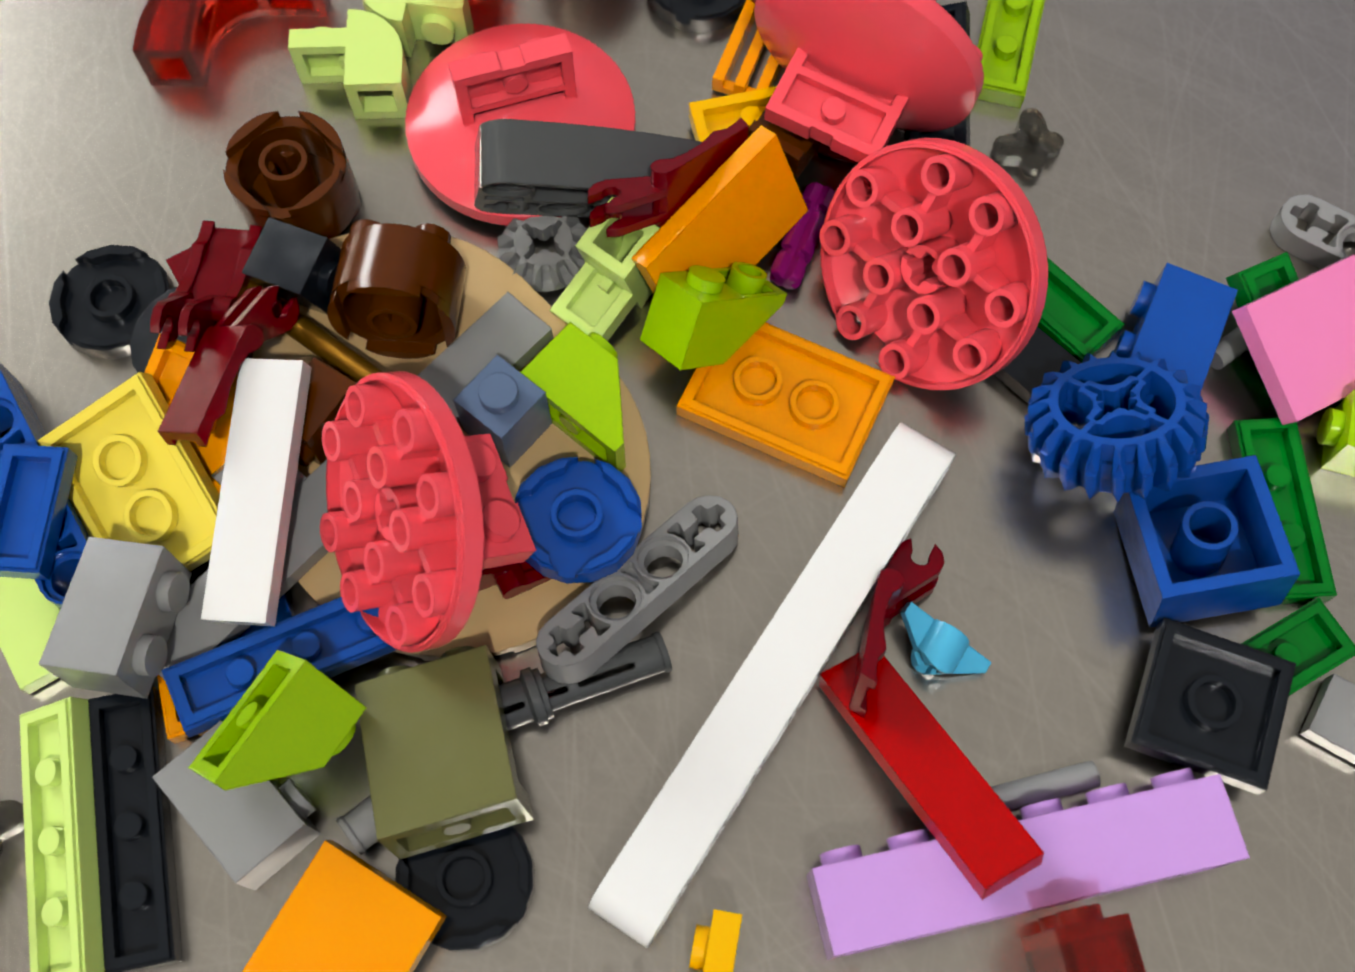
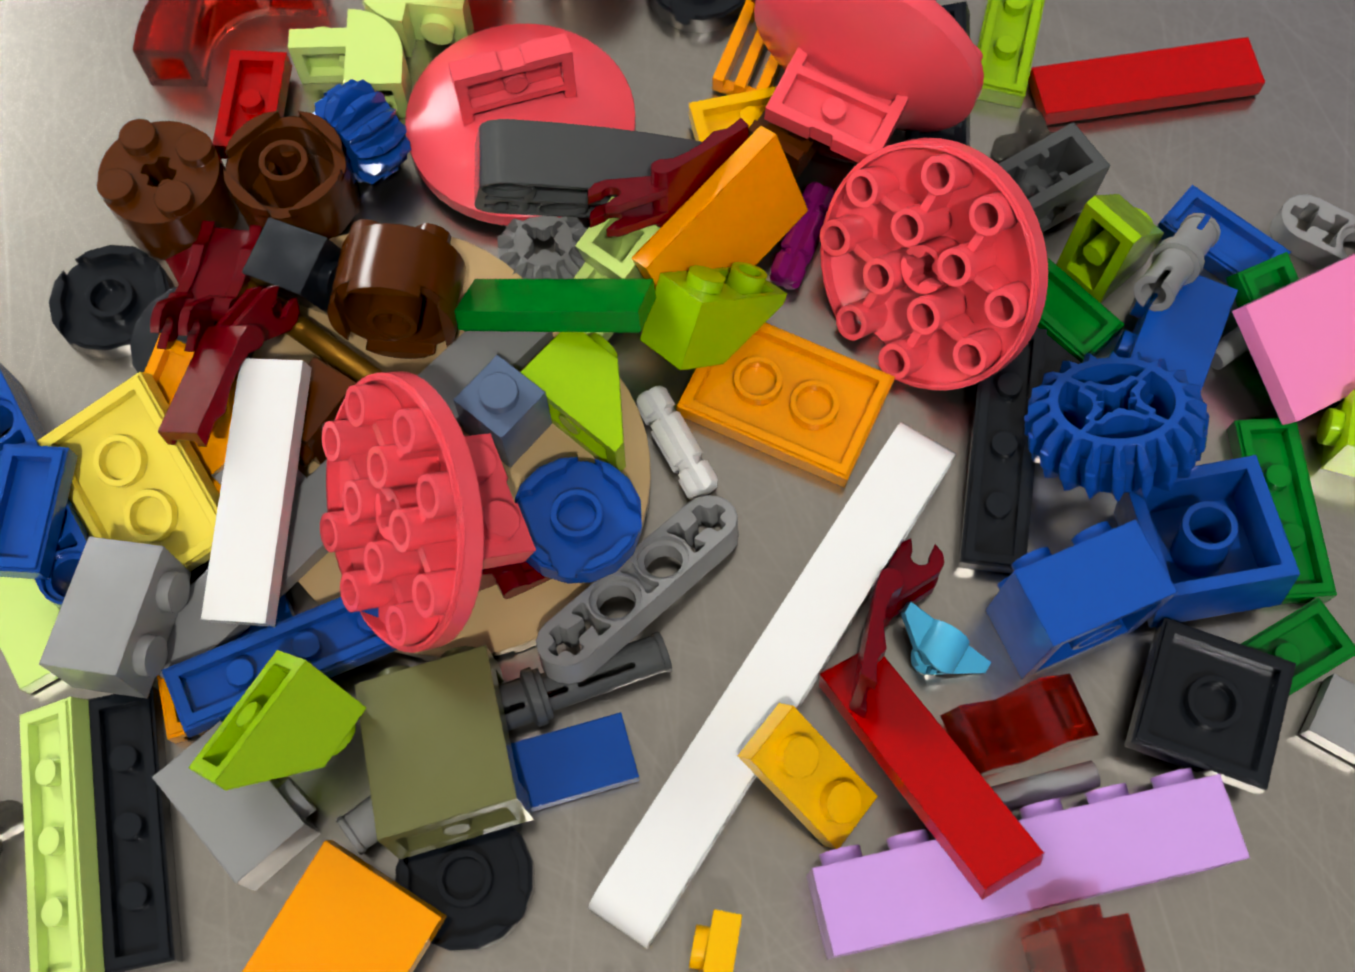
(163, 185): none -> reddish brown brick
(252, 86): none -> red plate
(367, 129): none -> blue gear
(556, 305): none -> green tile
(575, 762): none -> blue tile
(676, 442): none -> white axle
(807, 775): none -> yellow plate
(1001, 465): none -> black tile
(1021, 724): none -> clear red slope
(1058, 174): none -> dark grey brick
(1078, 596): none -> blue brick
(1108, 244): none -> lime slope
(1146, 80): none -> red tile
(1177, 262): none -> light grey pin
(1239, 242): none -> blue tile

